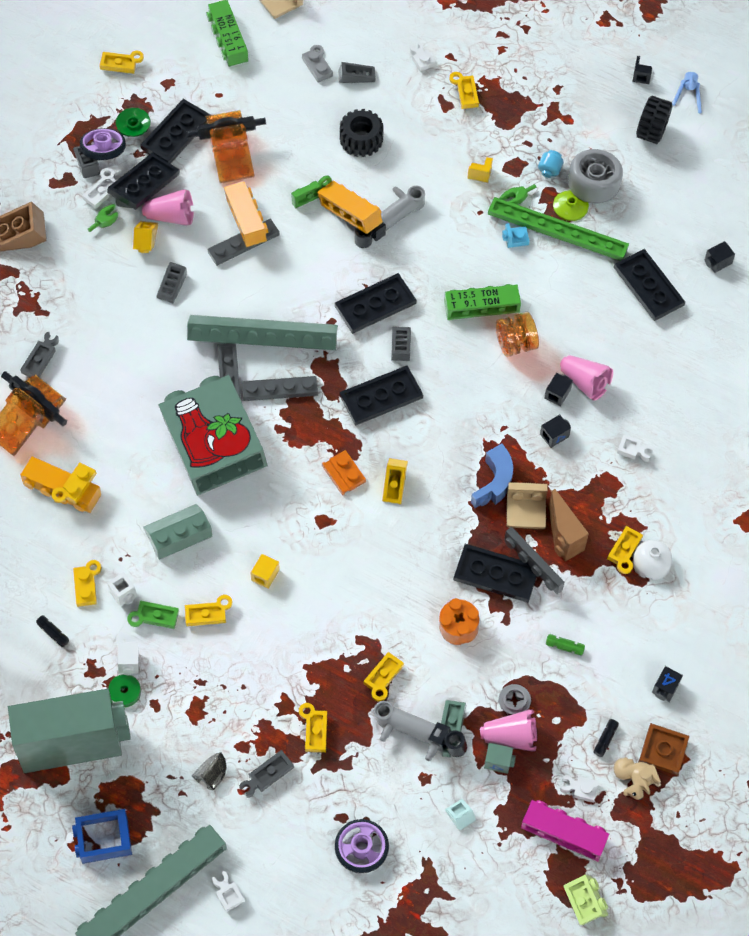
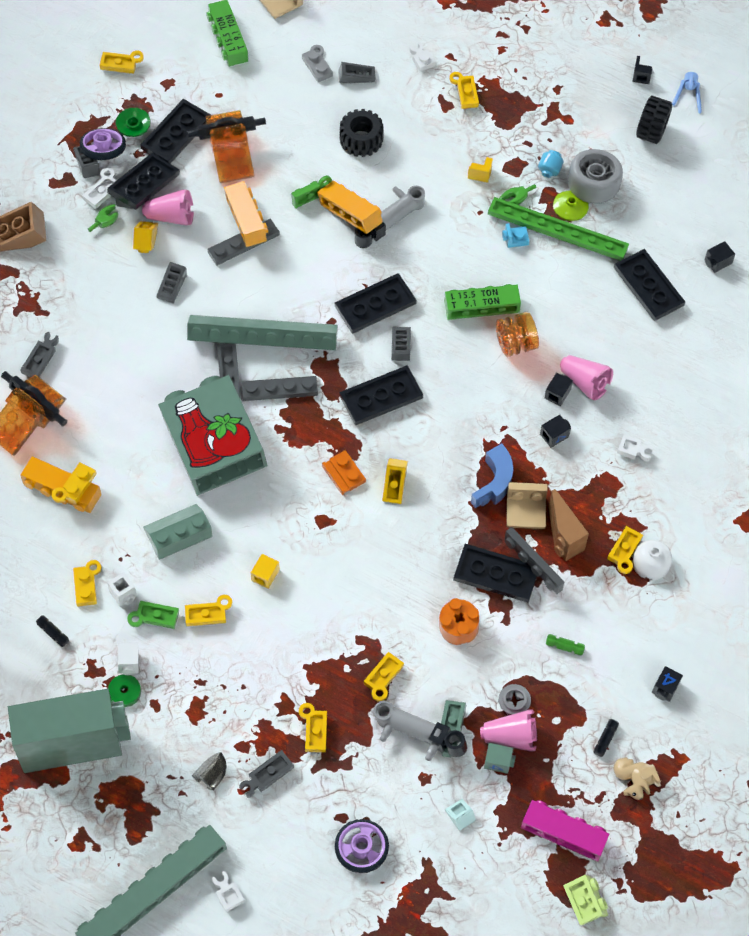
(106, 853): blue window -> none
(583, 788): white plate -> none
(664, 748): dark orange plate -> none

